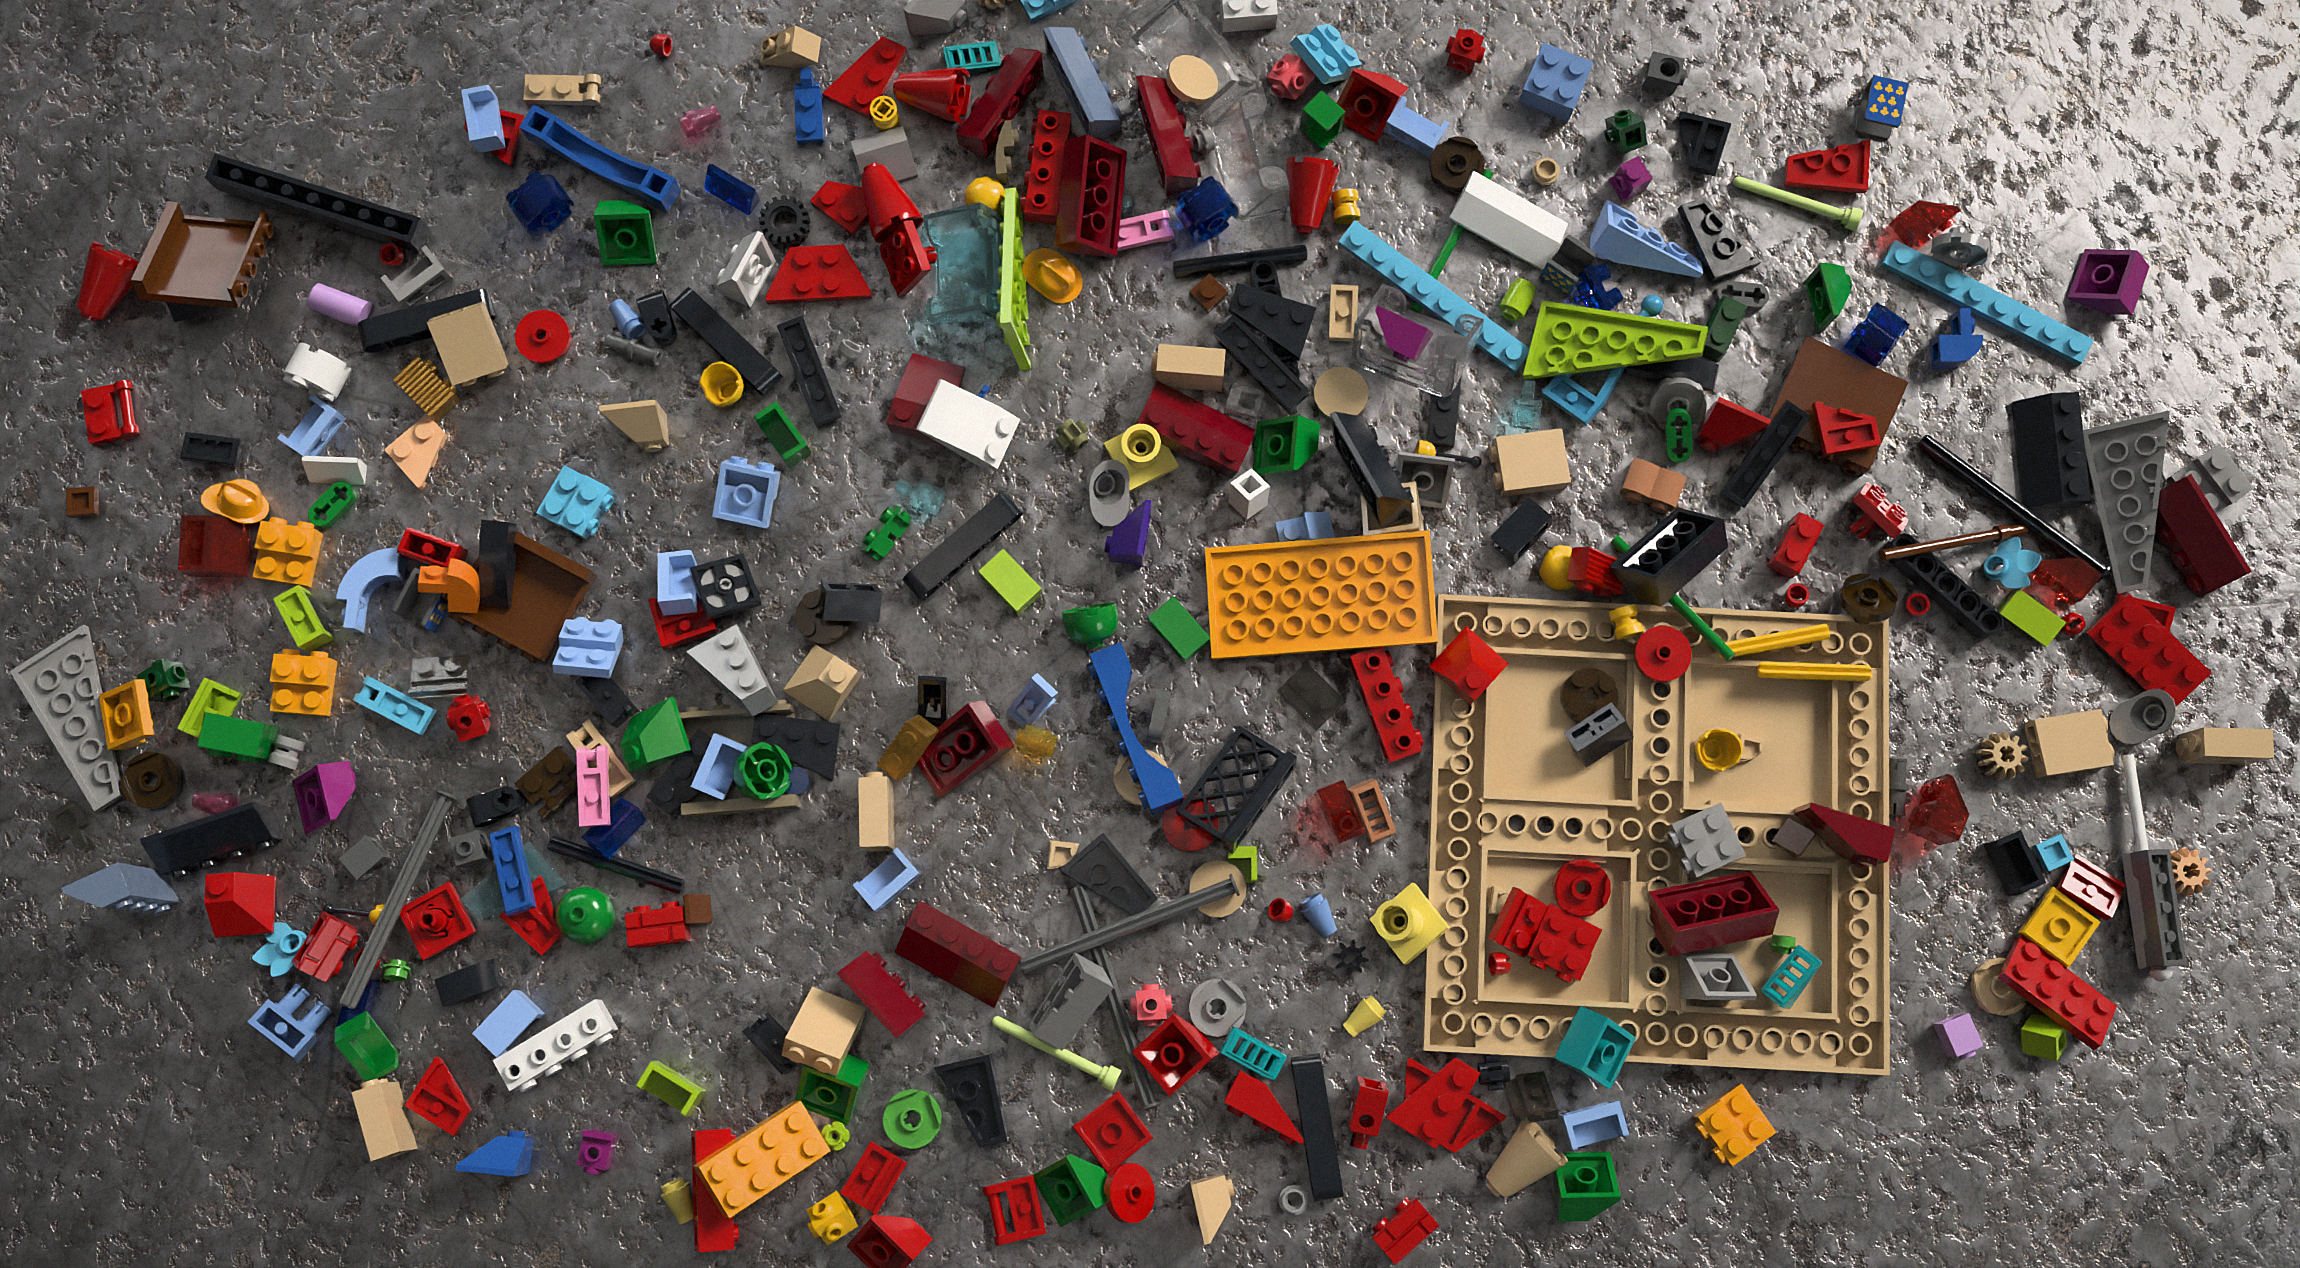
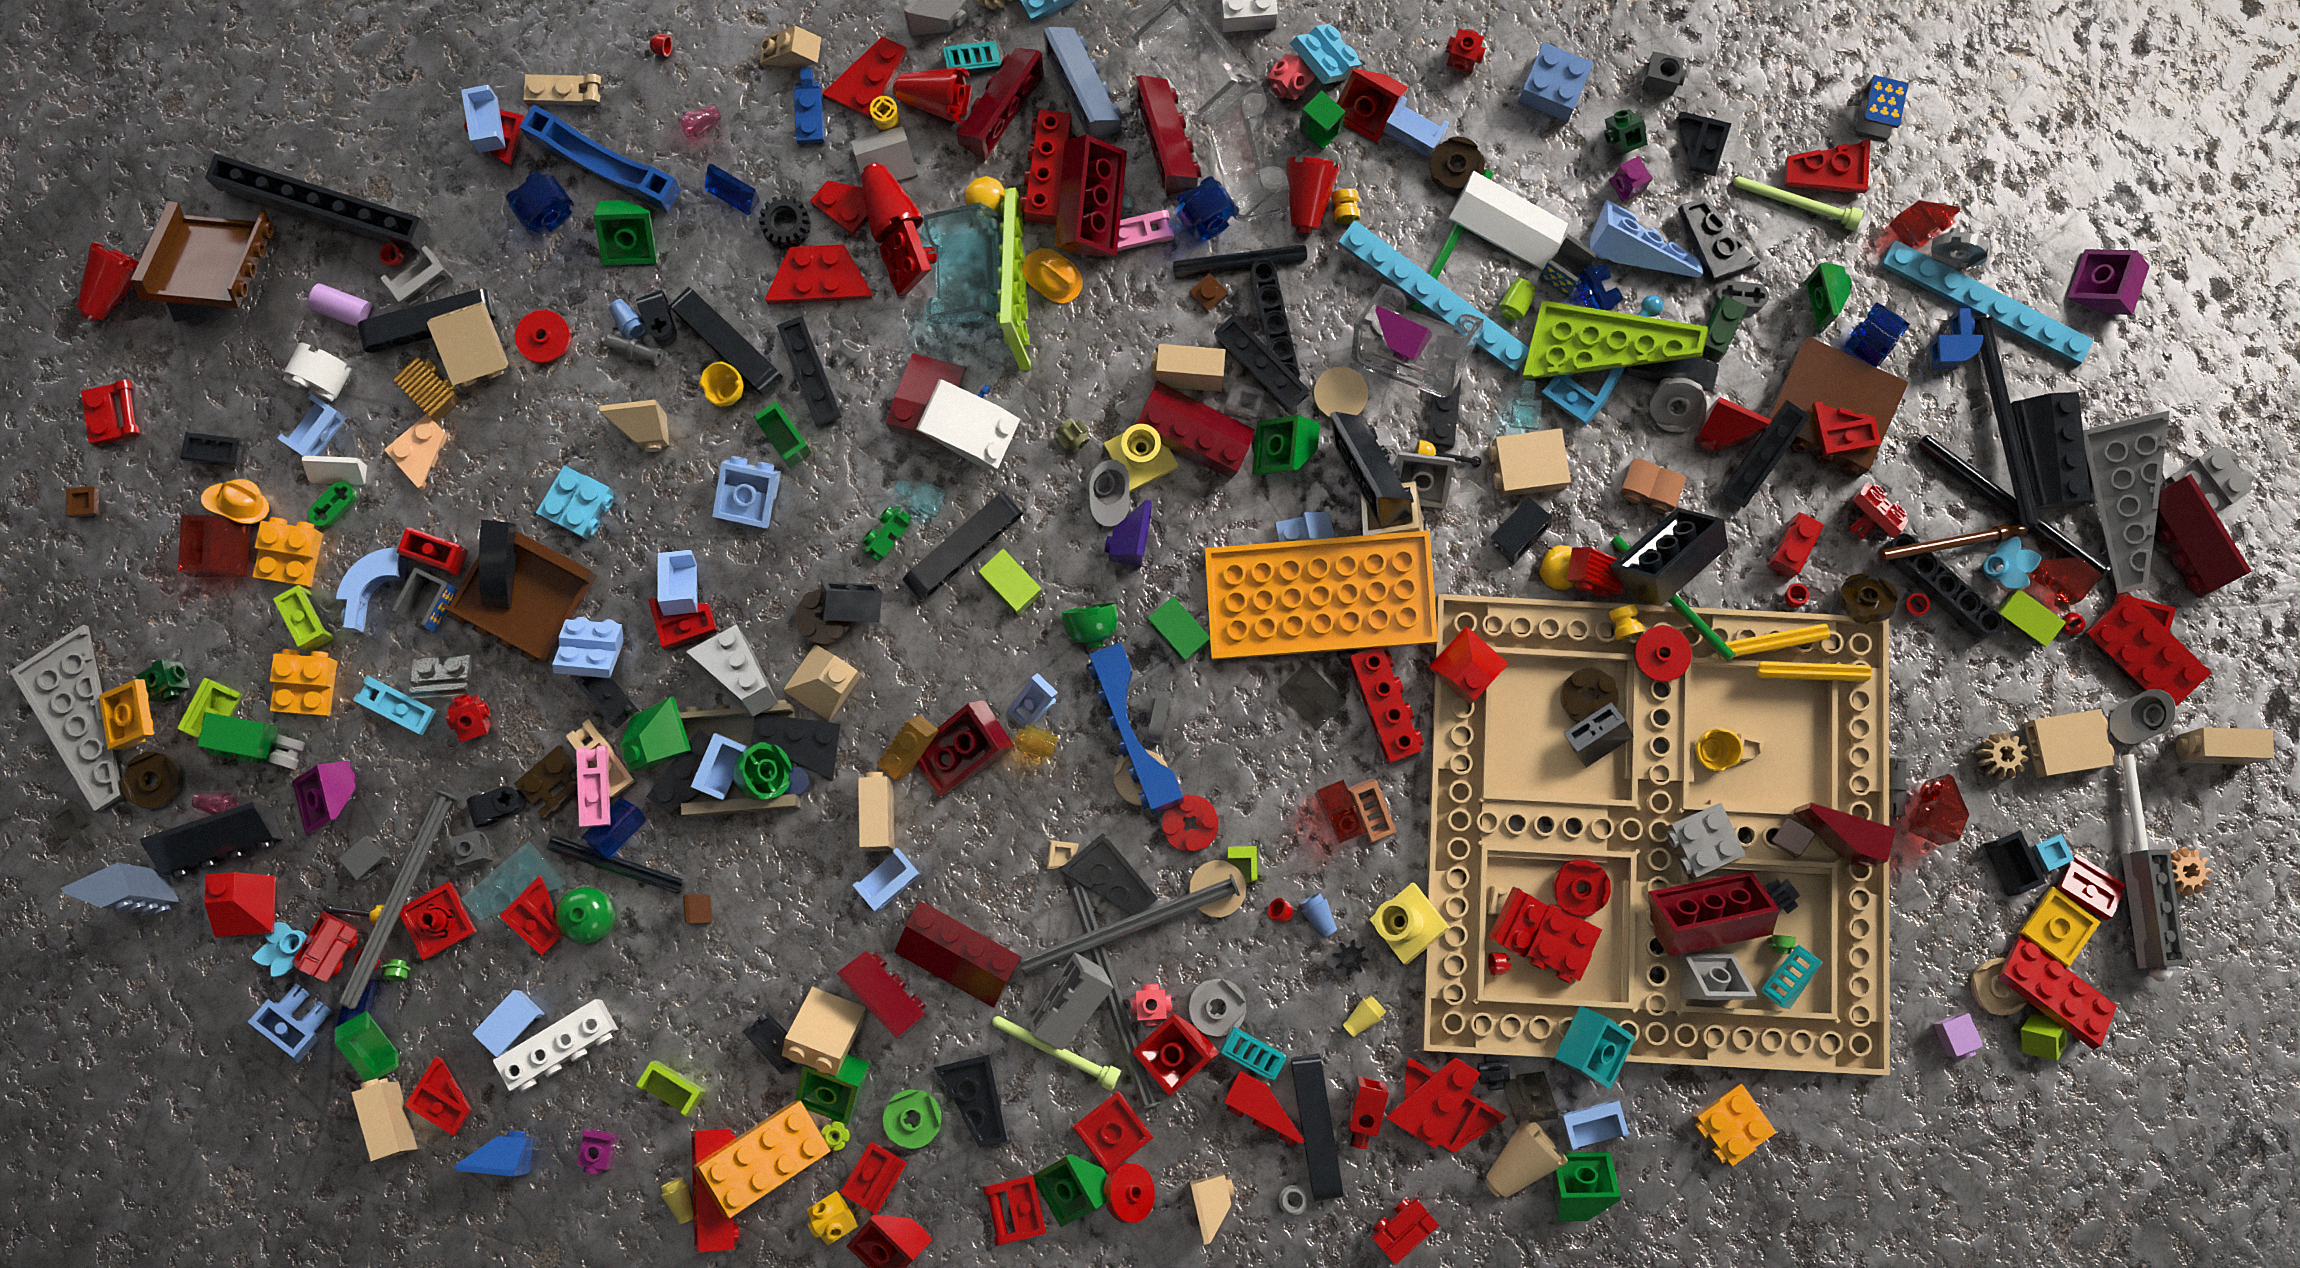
(458, 581): orange brick -> none
(468, 982): black slope -> none
(512, 870): blue tile -> none
(656, 926): red brick -> none
(725, 586): black piece -> none
(747, 269): white slope -> none
(933, 699): black slope -> none
(1005, 148): dark tan slope -> none
(1191, 79): tan tile -> none
(1203, 141): light grey plate -> none
(1249, 494): white brick -> none
(1254, 805): black fence -> none
(1274, 316): black wing -> none
(1342, 312): tan plate -> none
(1465, 502): none -> clear brick
(1545, 171): tan plate -> none
(1685, 435): green beam -> none
(1783, 895): none -> black gear
(2006, 422): none -> black axle

